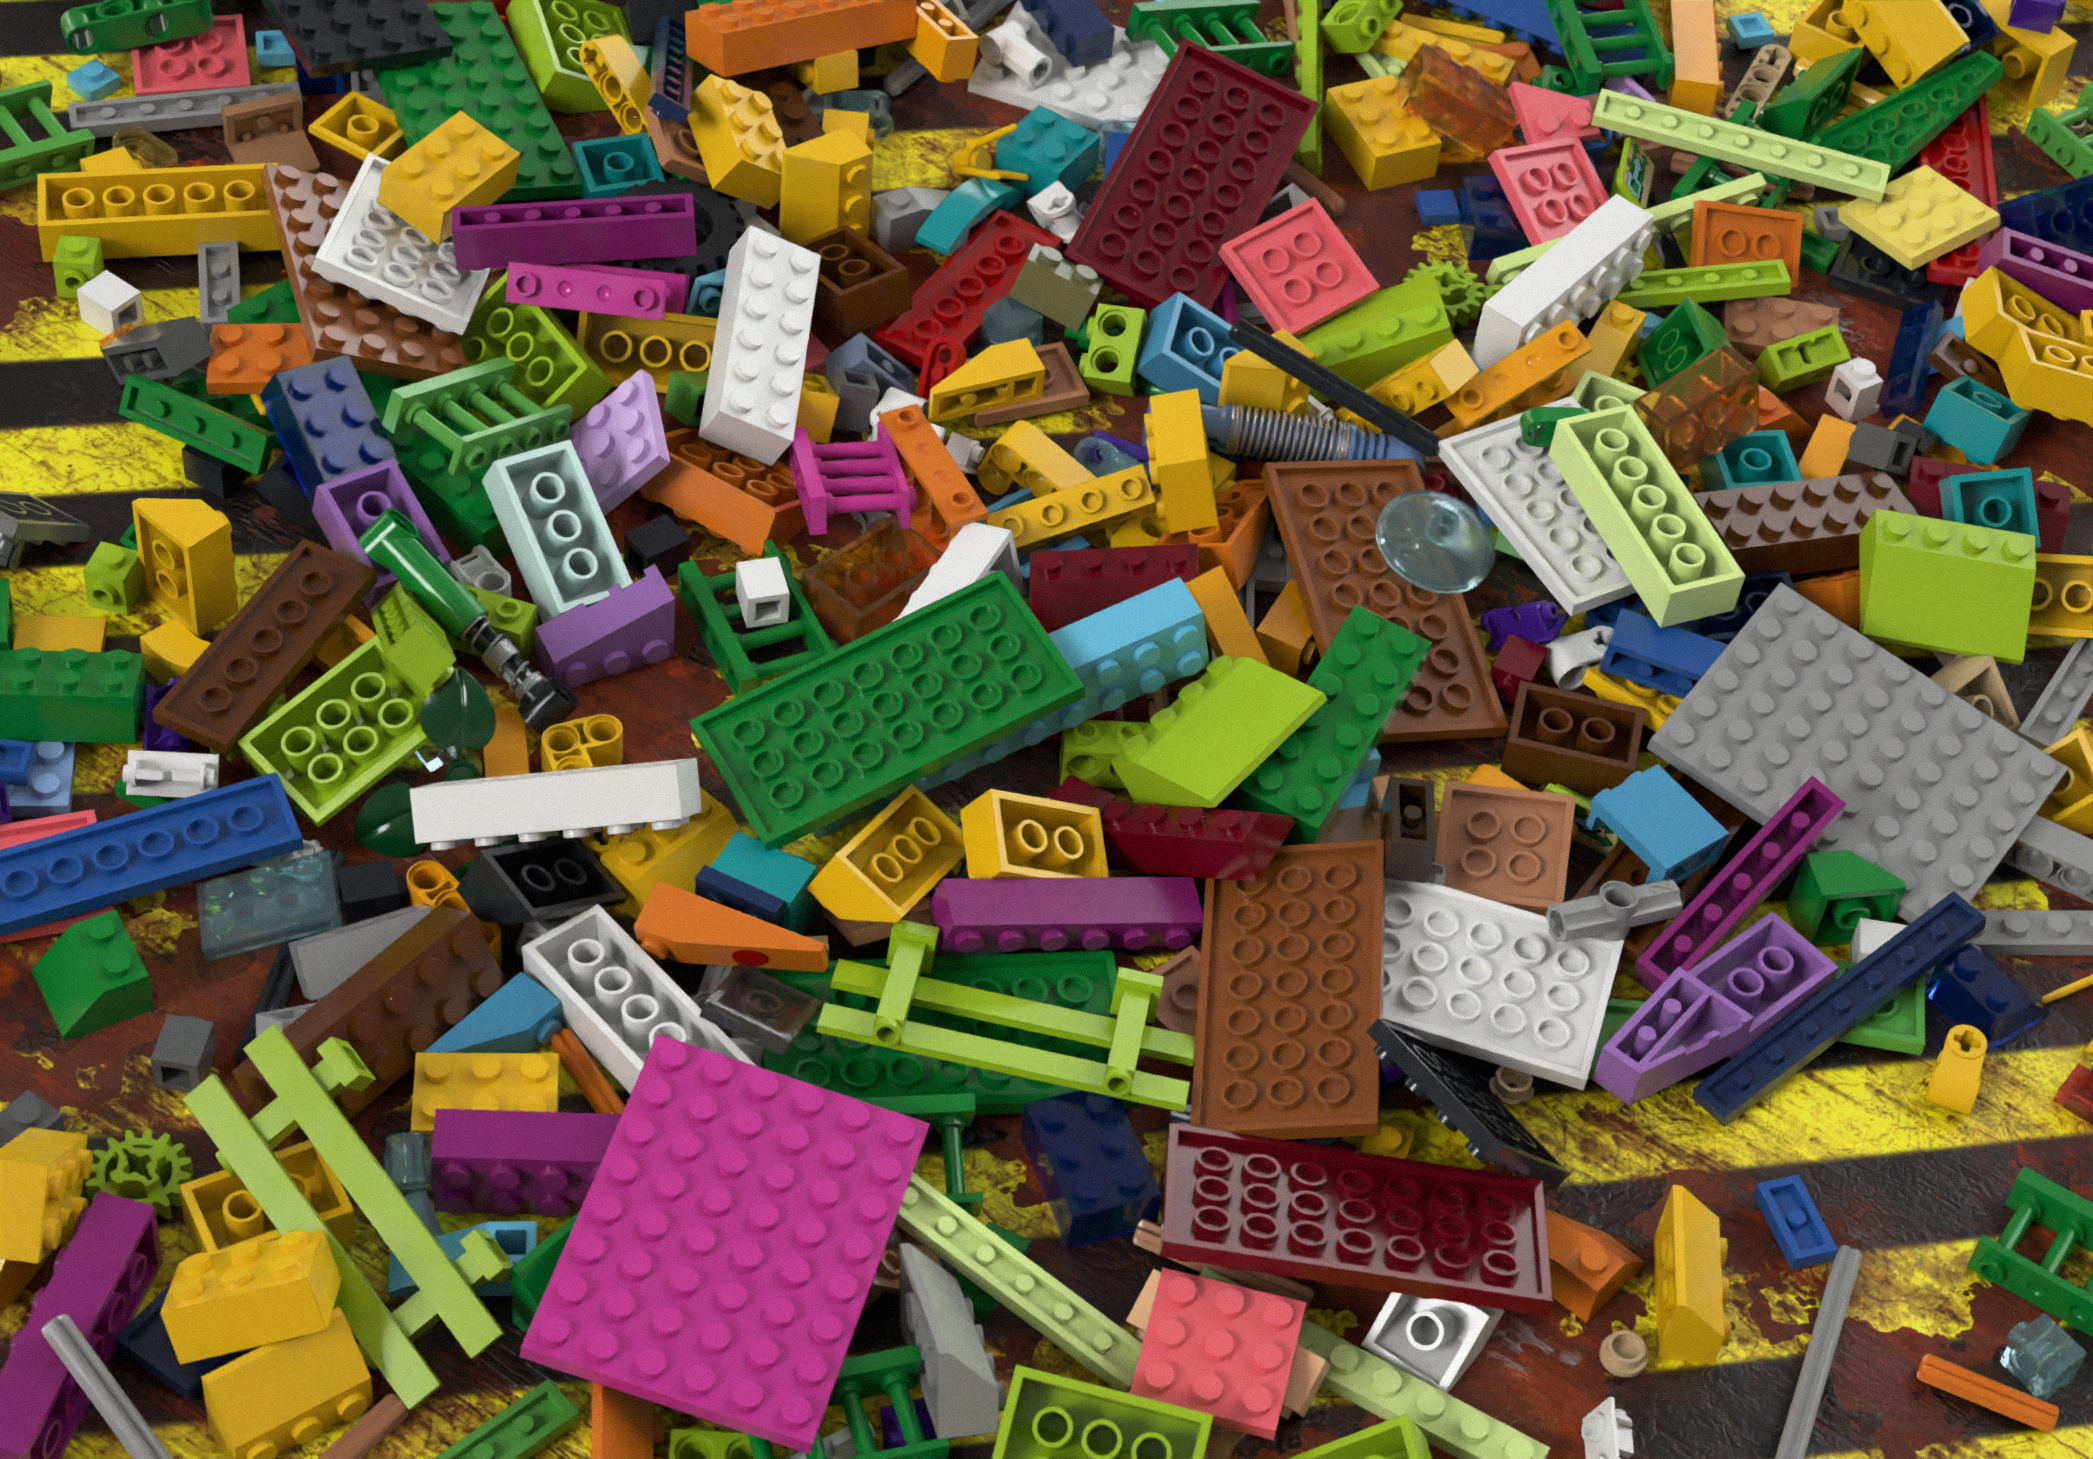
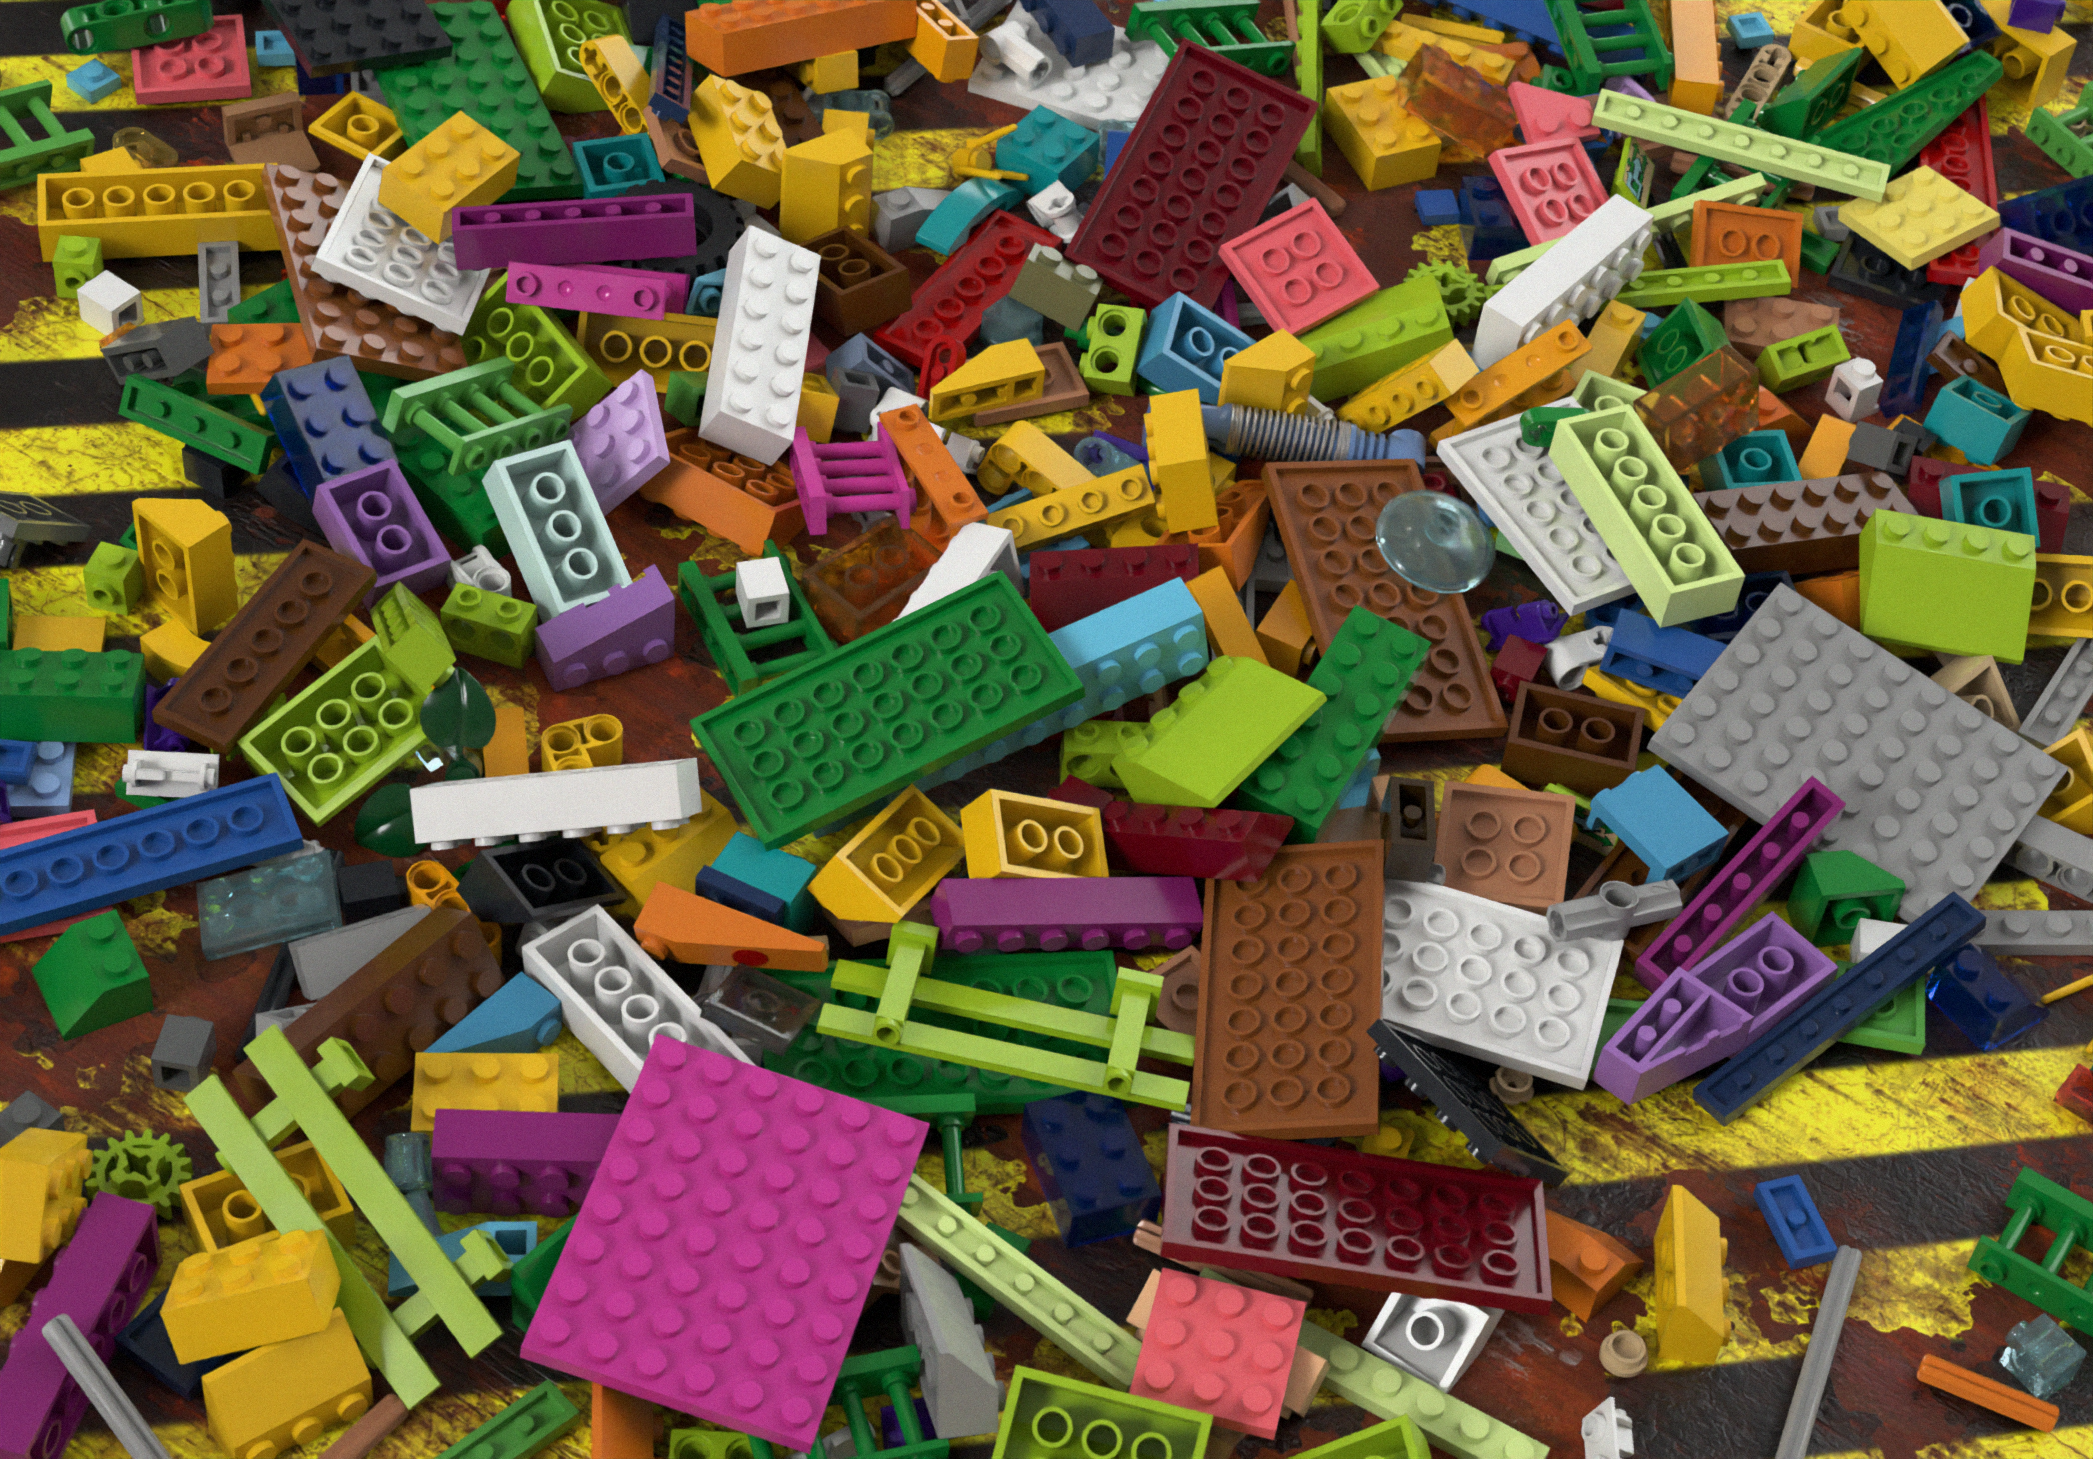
(168, 111): light grey plate -> none
(397, 546): piece -> none
(586, 1073): orange axle -> none
(656, 543): black brick -> none
(1334, 387): black axle -> none
(1958, 1070): yellow piece -> none

